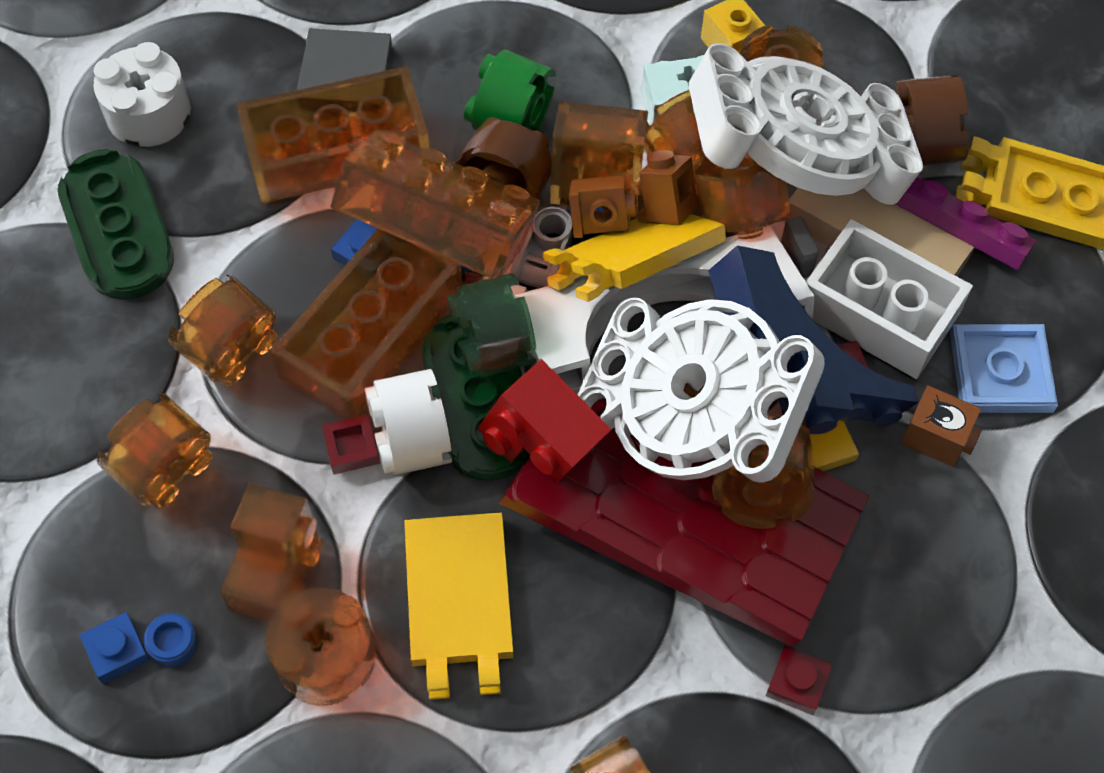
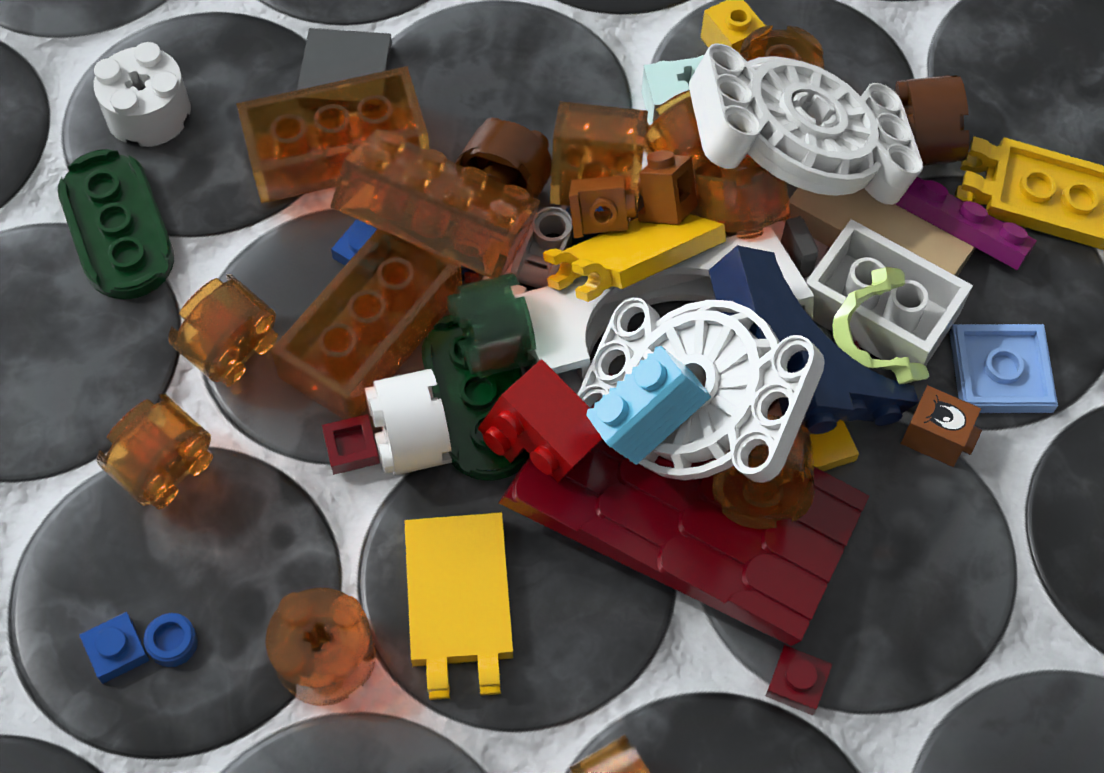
(275, 548): clear orange brick -> none
(511, 91): green brick -> none
(648, 405): none -> medium azure brick
(882, 281): none -> yellowish green helmet

